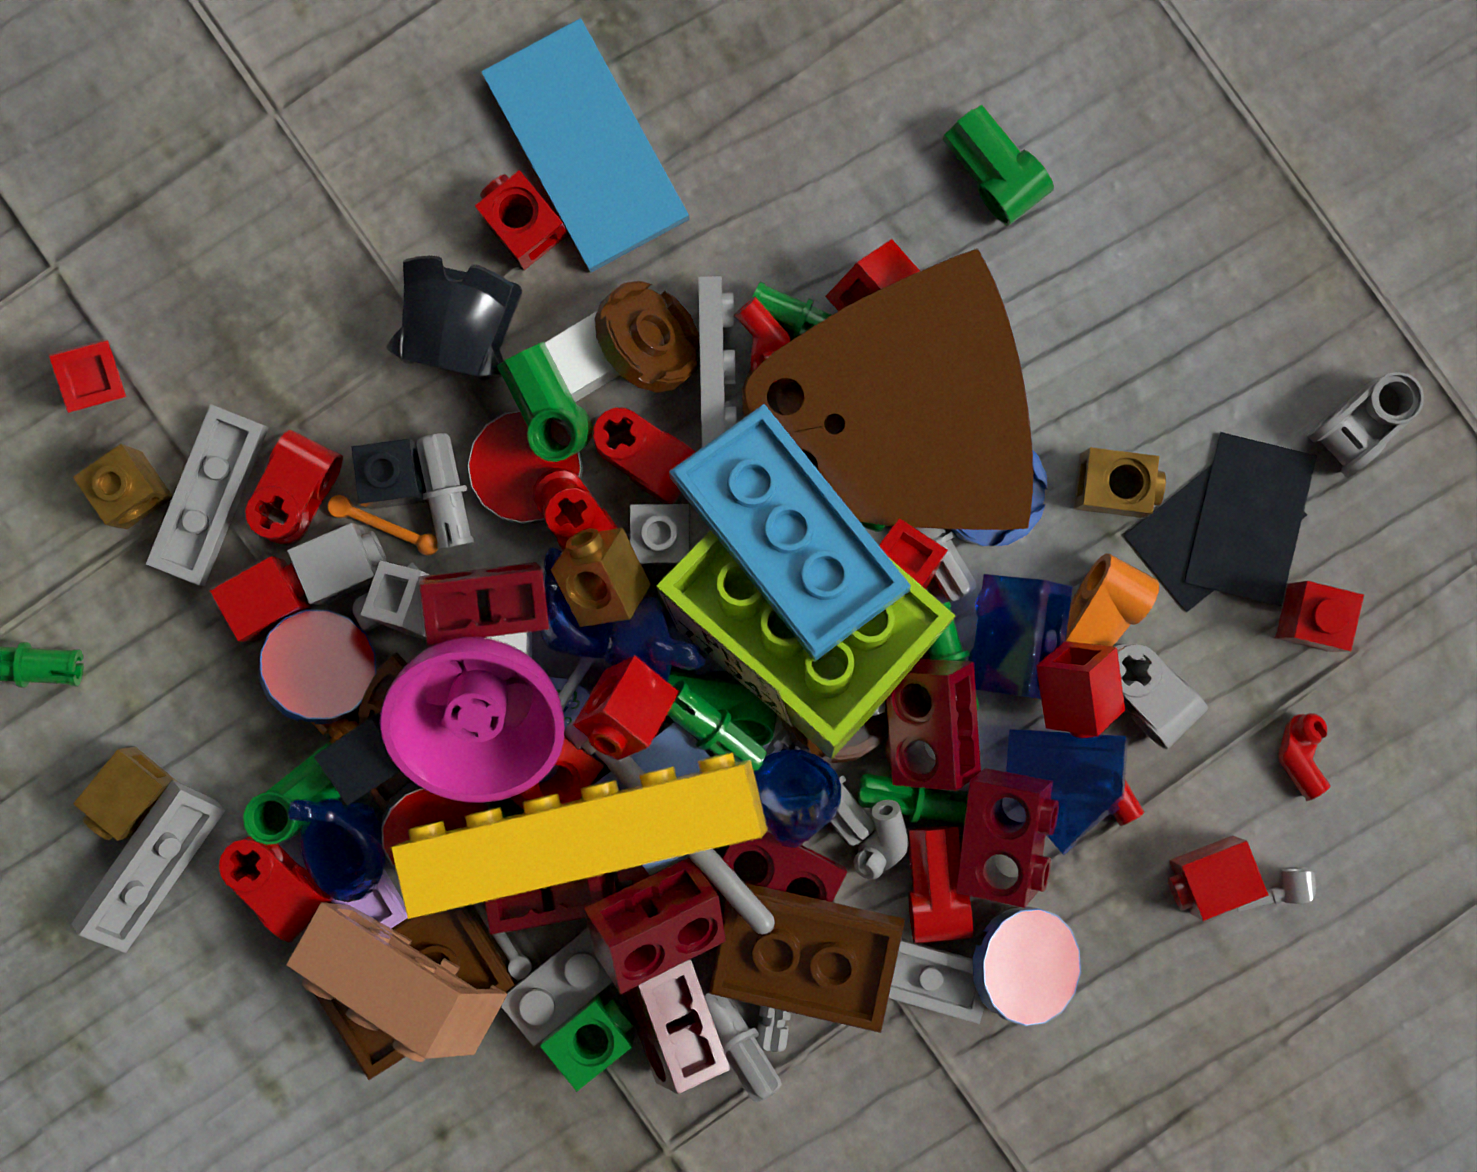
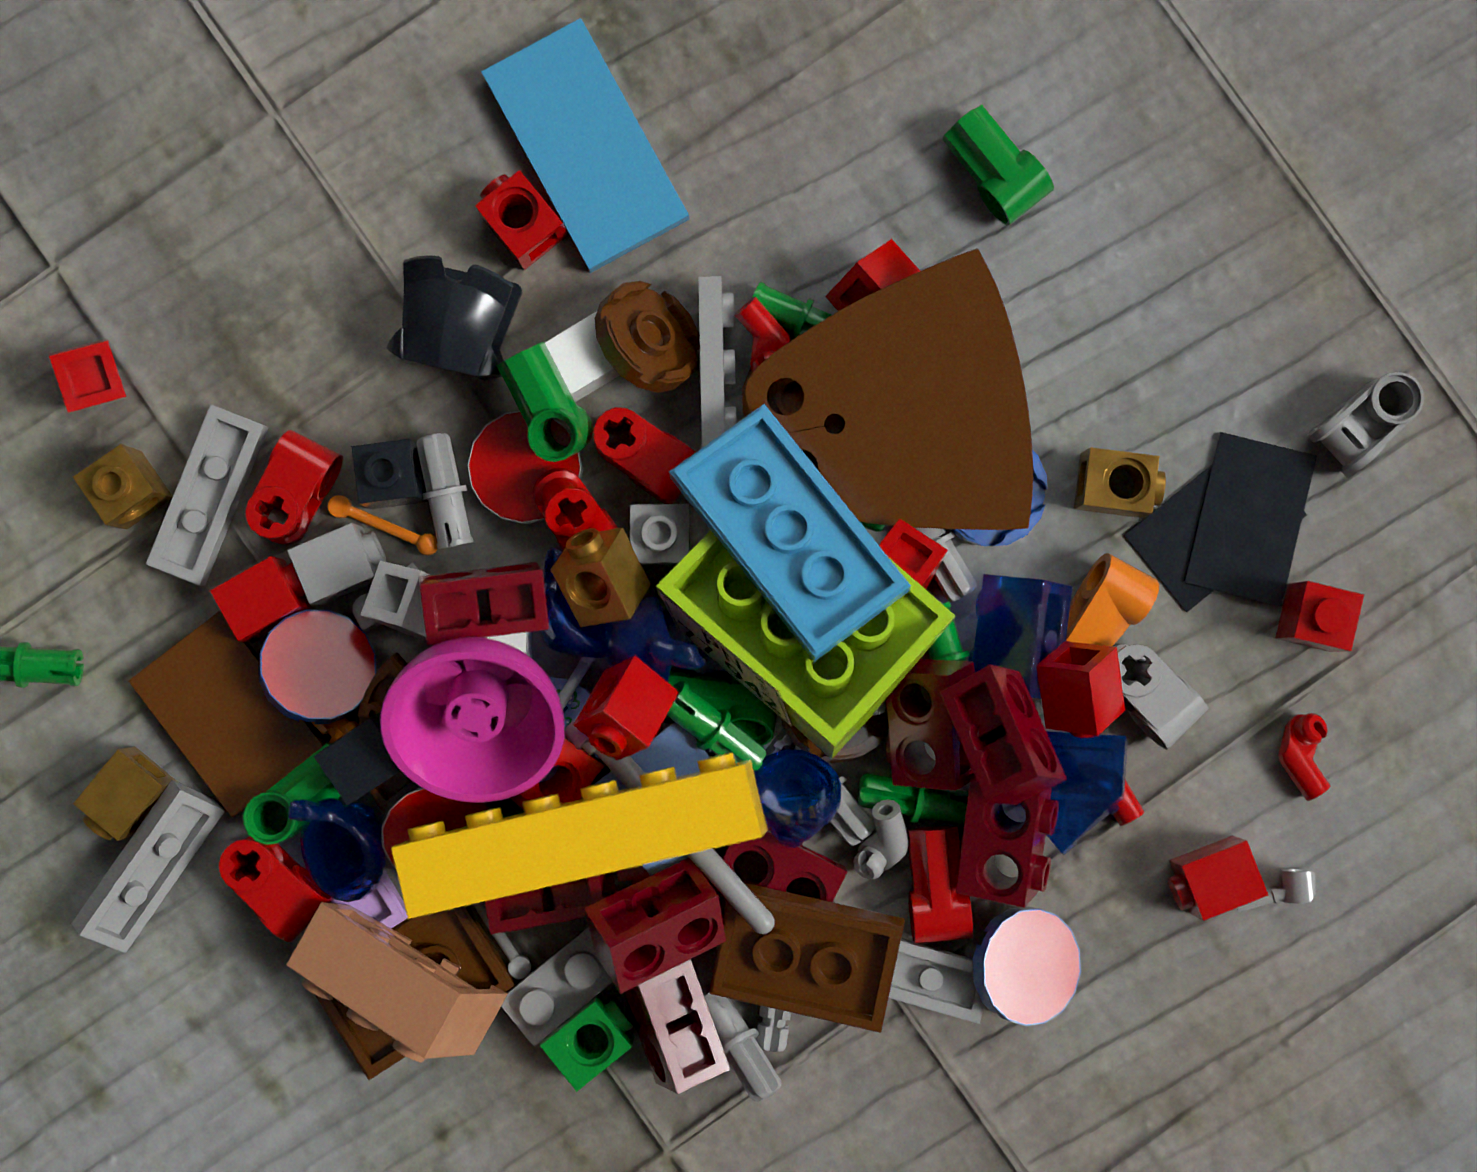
(219, 716): none -> reddish brown tile
(1002, 735): none -> dark red brick

